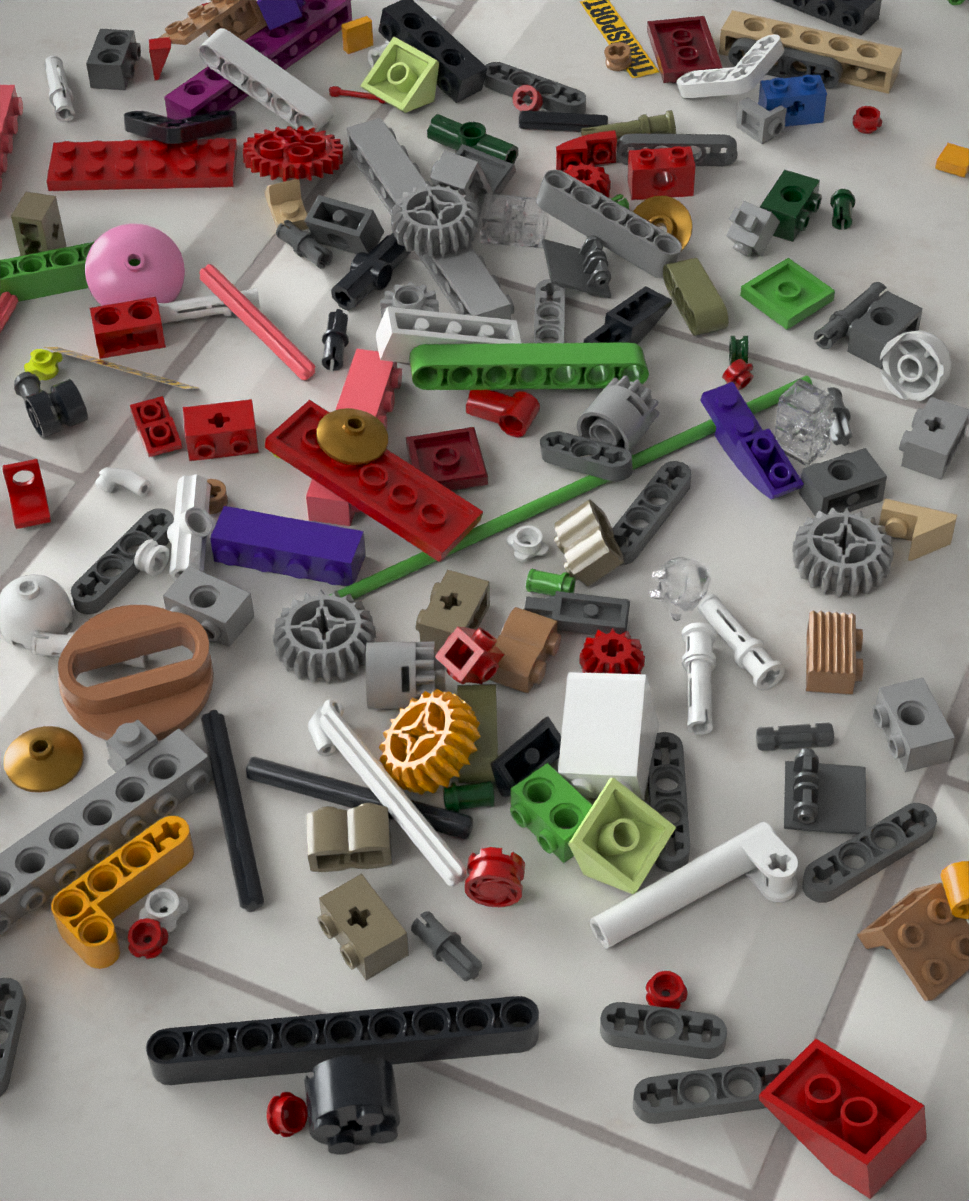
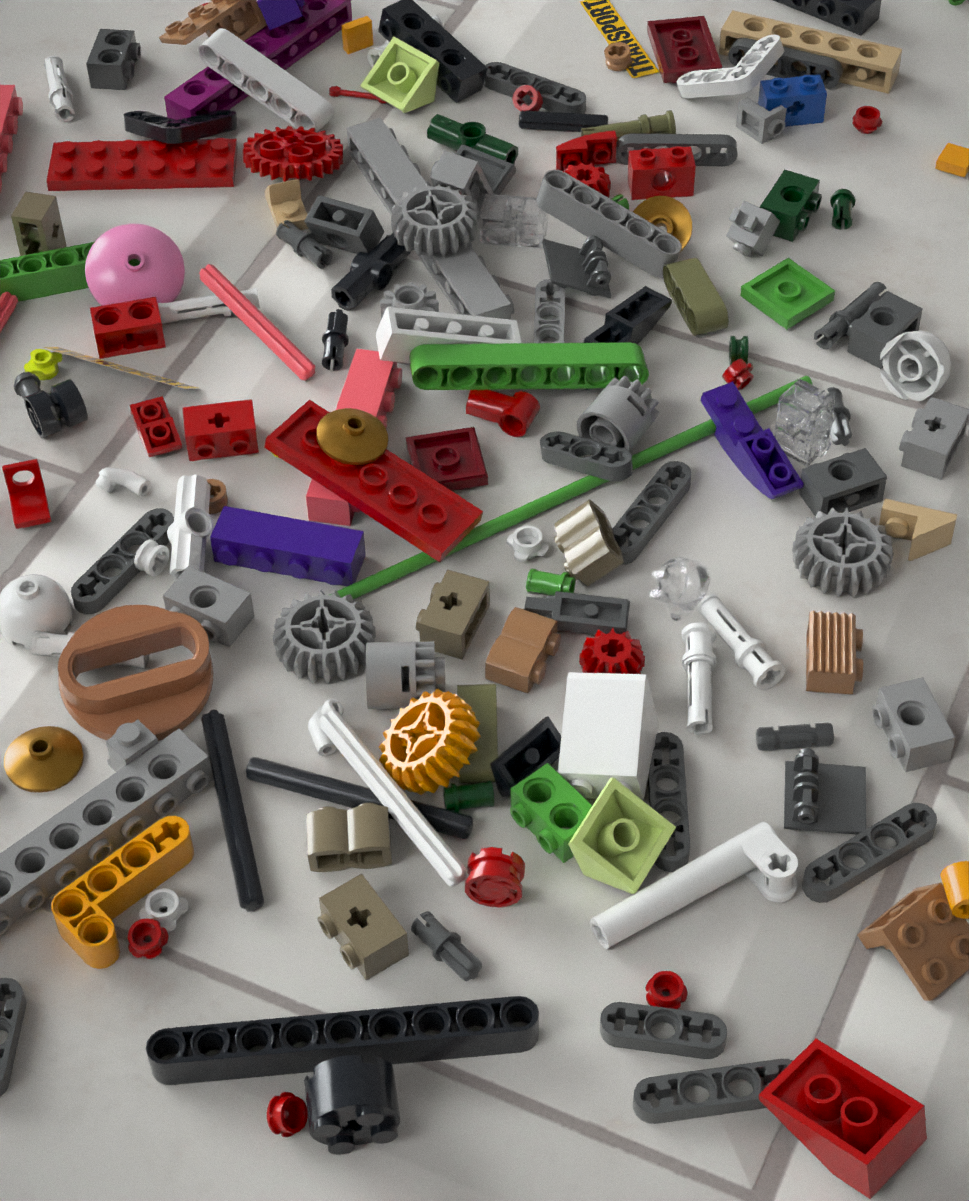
(159, 51): red piece -> none
(470, 655): red brick -> none

